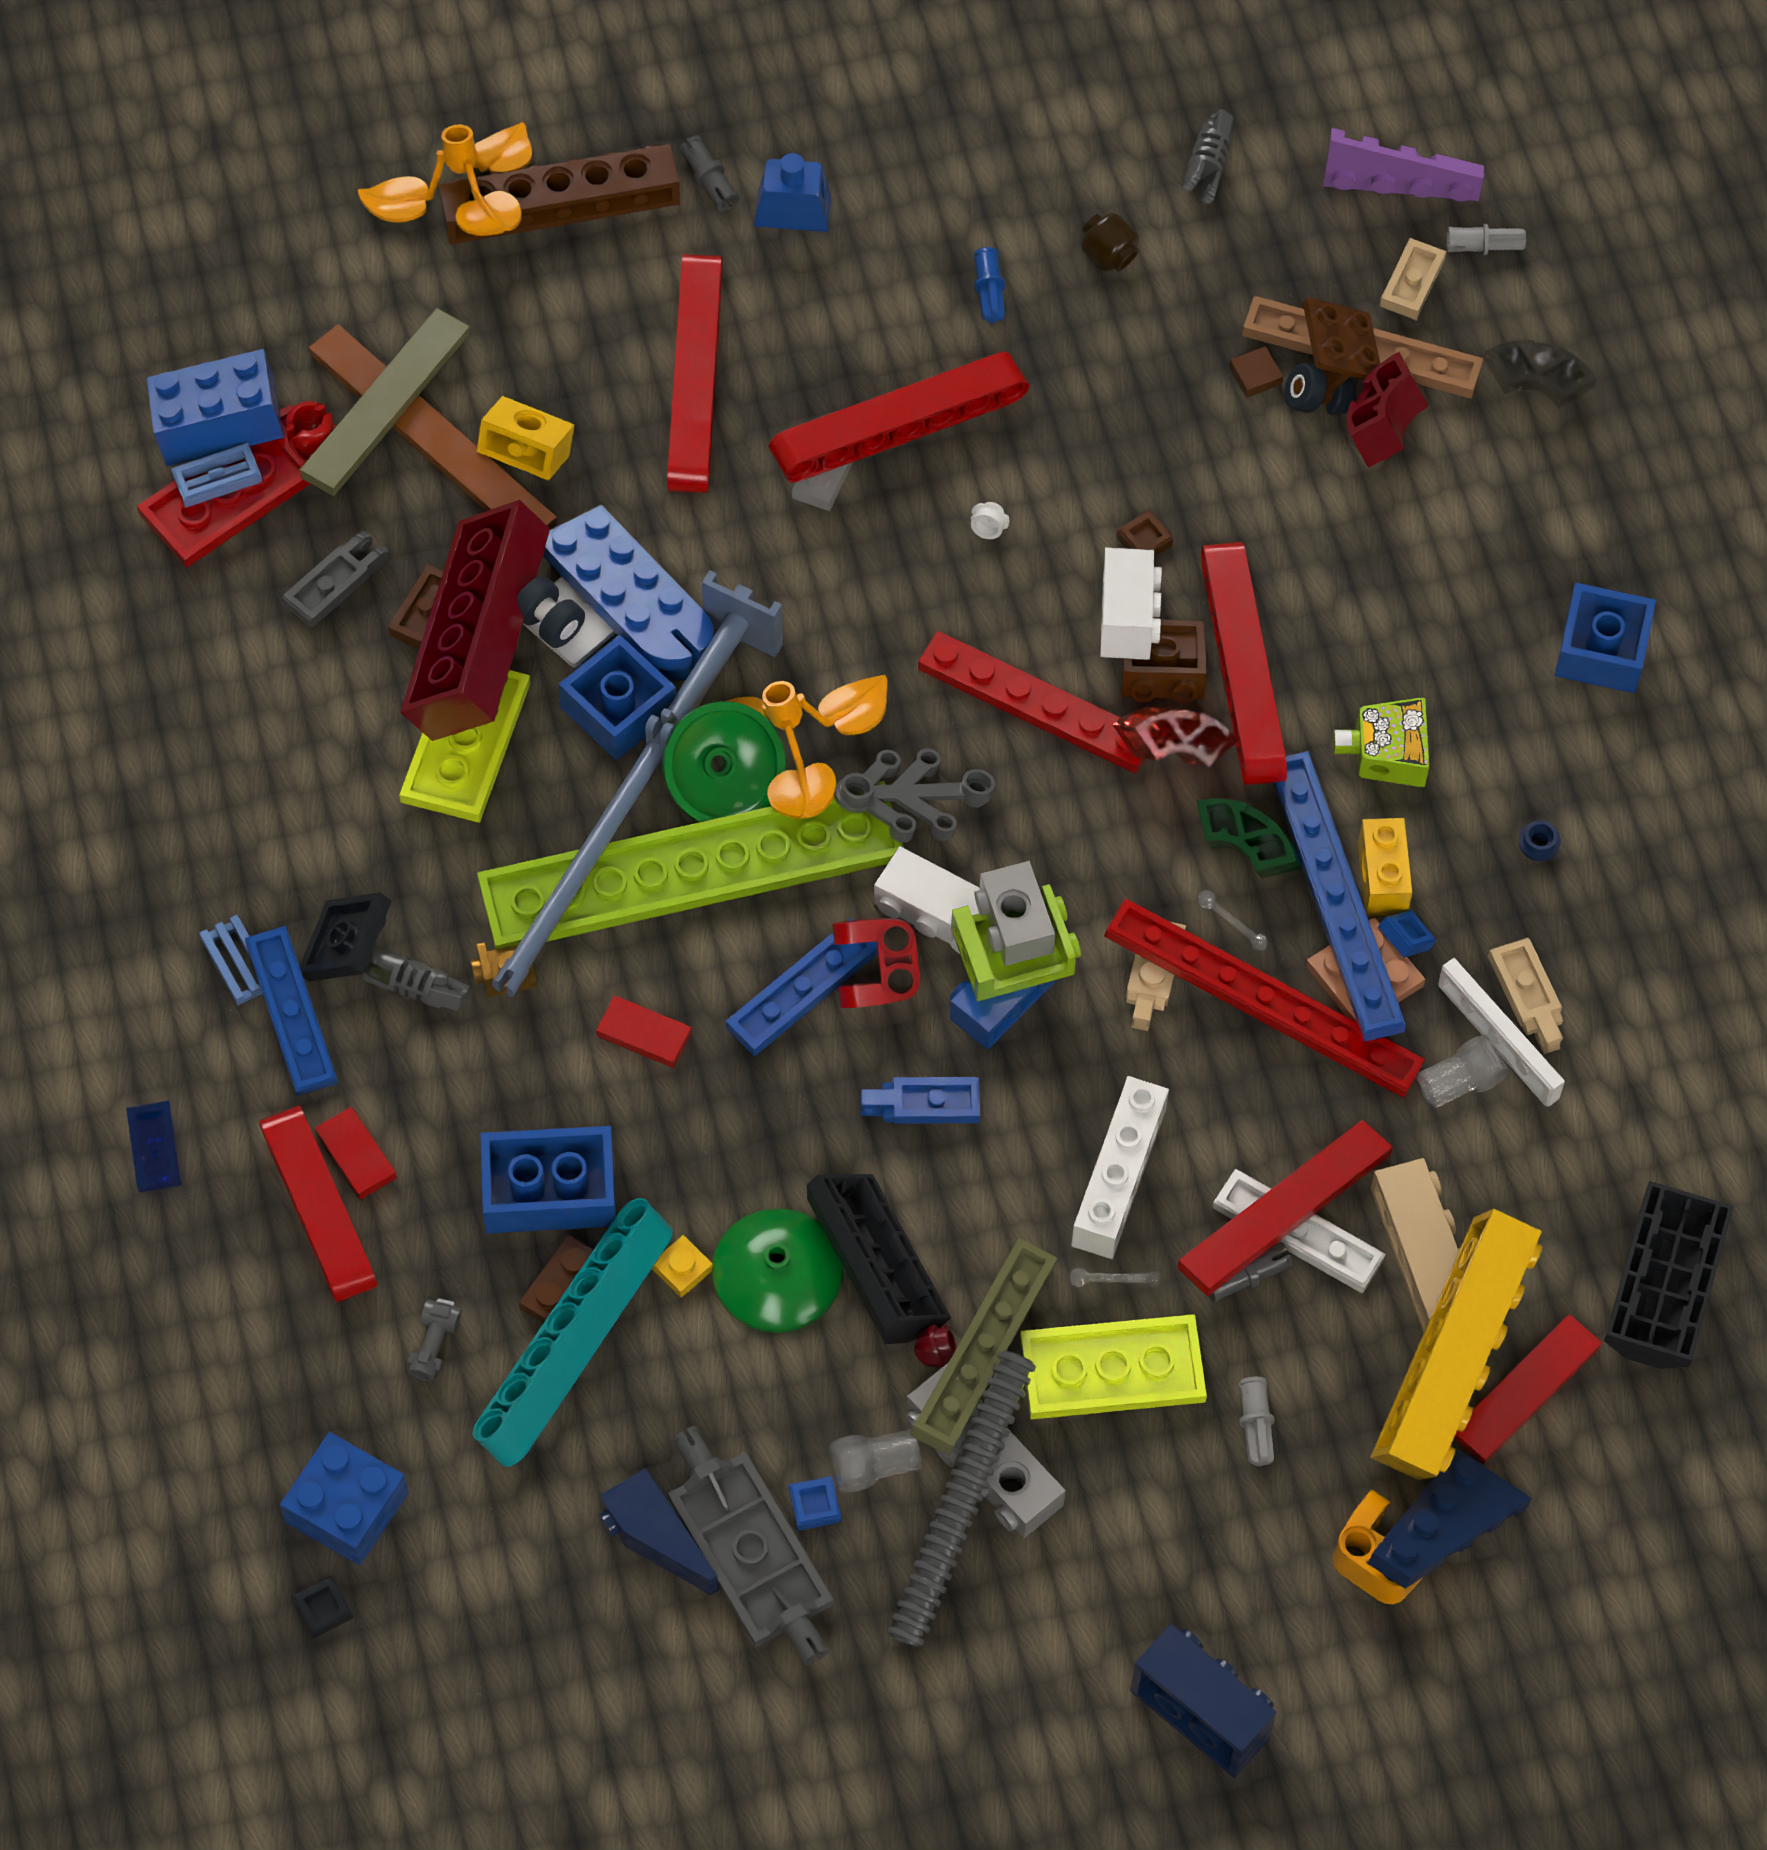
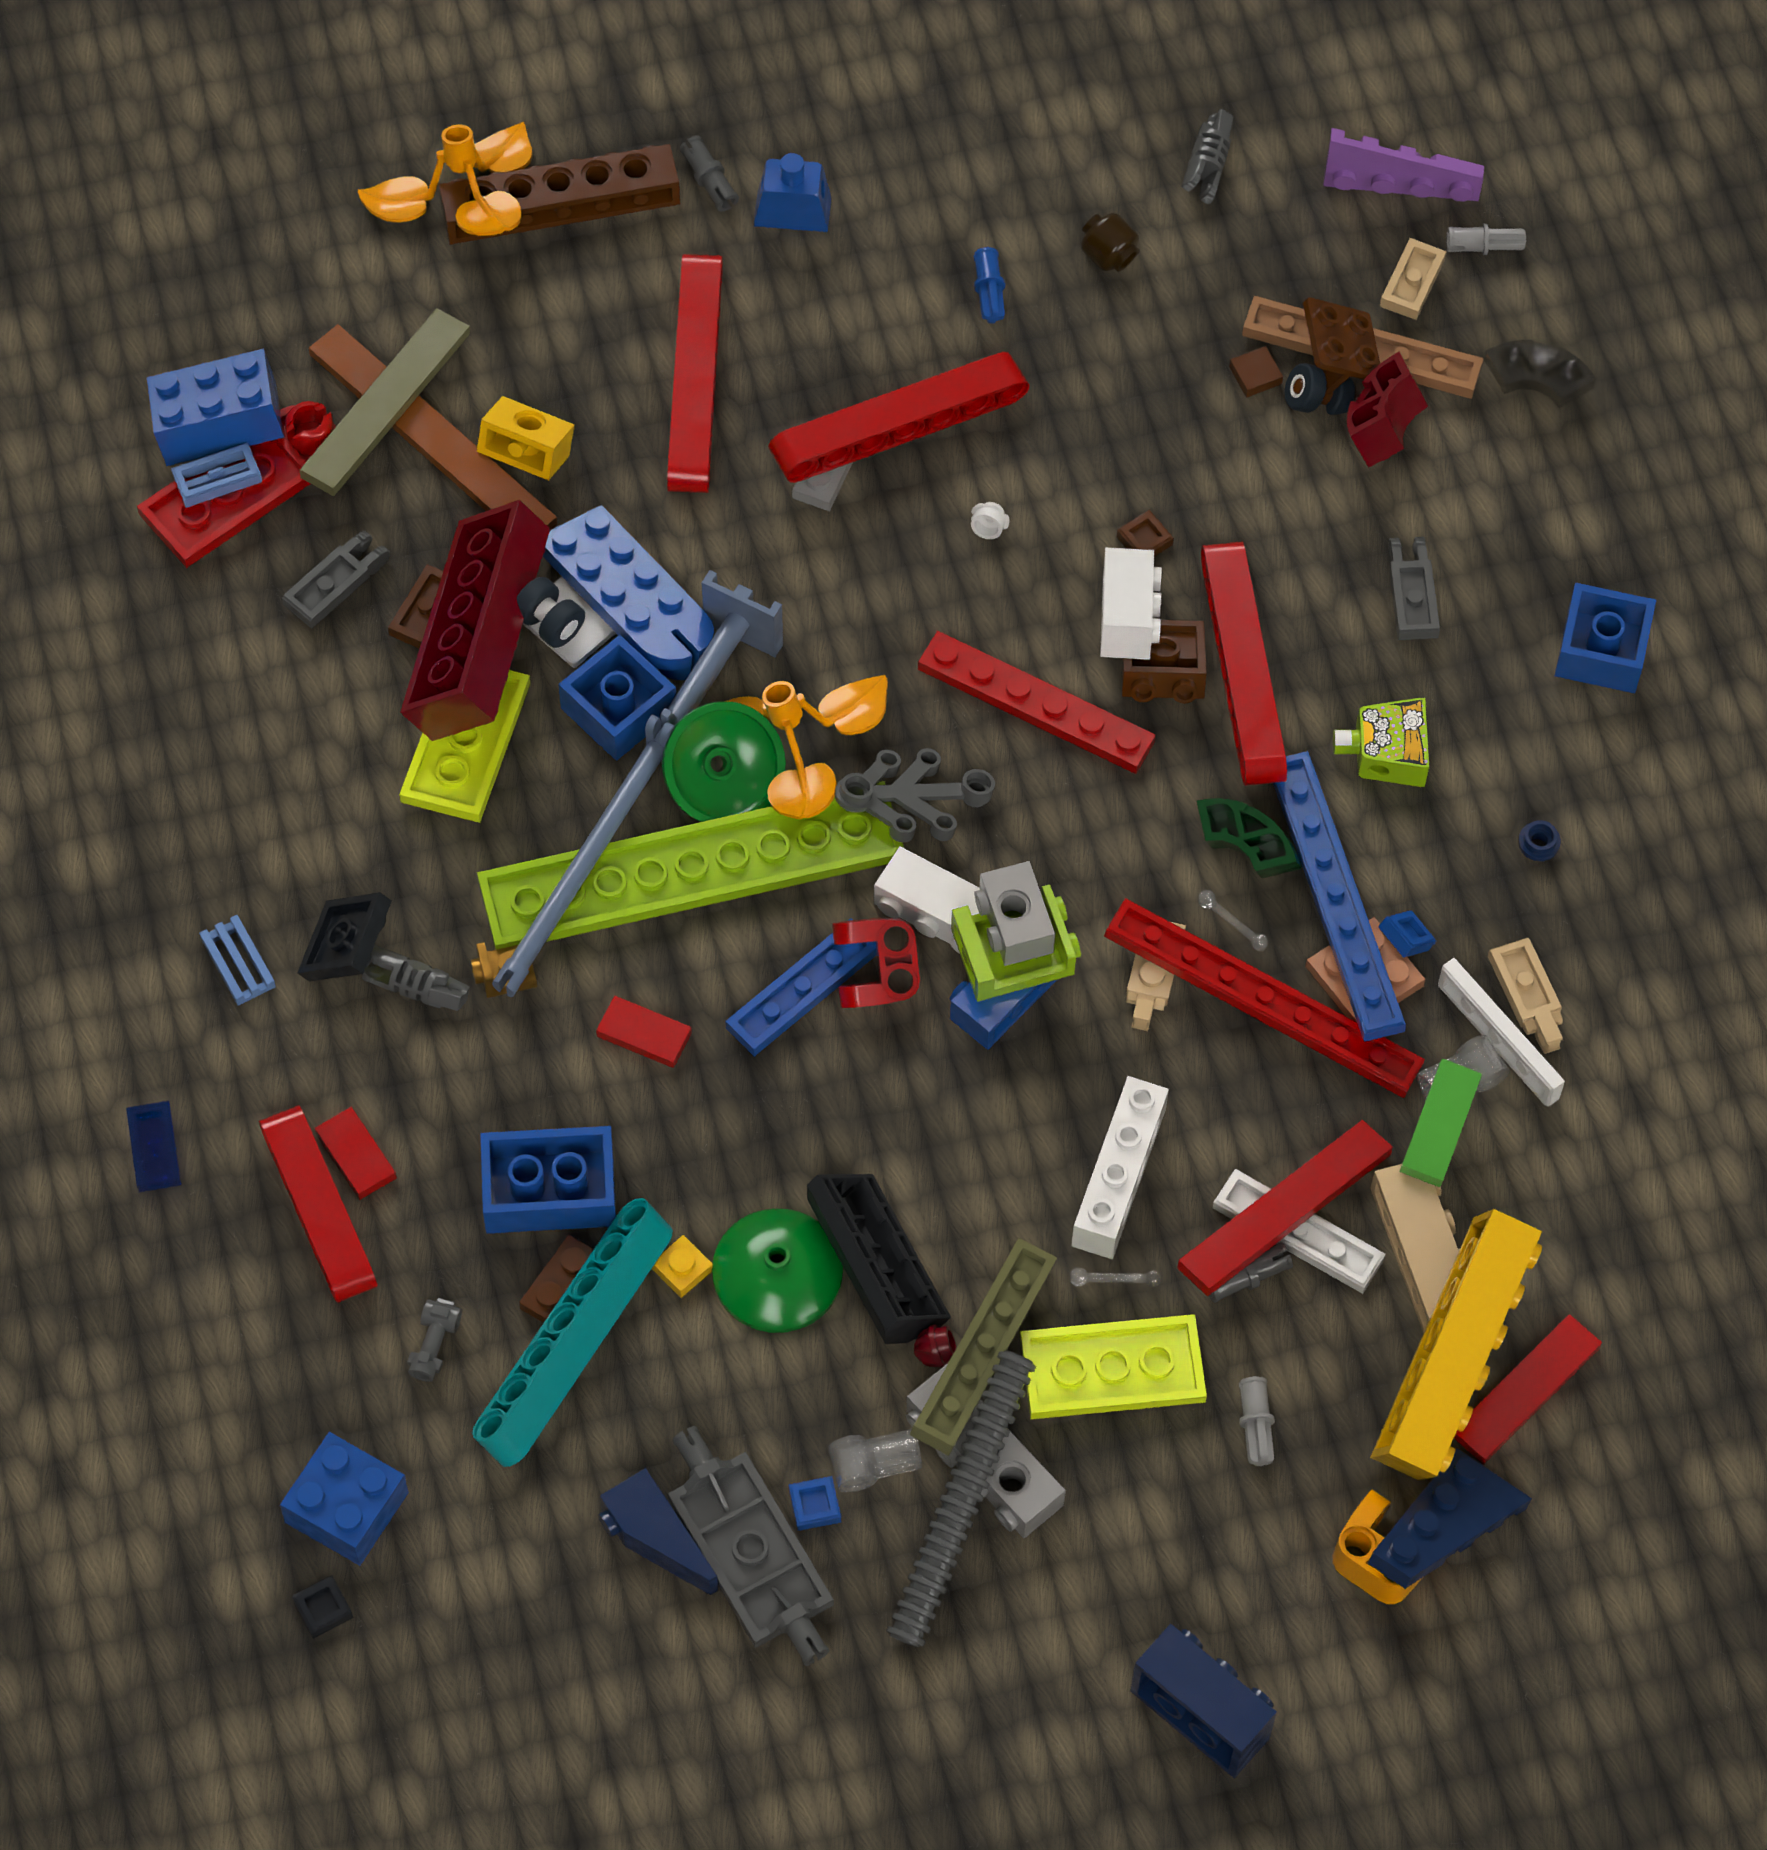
(291, 1011): blue tile -> none
(924, 1100): blue hinge -> none
(1167, 730): clear red brick -> none
(1384, 866): yellow brick -> none
(1413, 592): none -> dark grey hinge
(1440, 1122): none -> bright green tile
(1668, 1277): black piece -> none

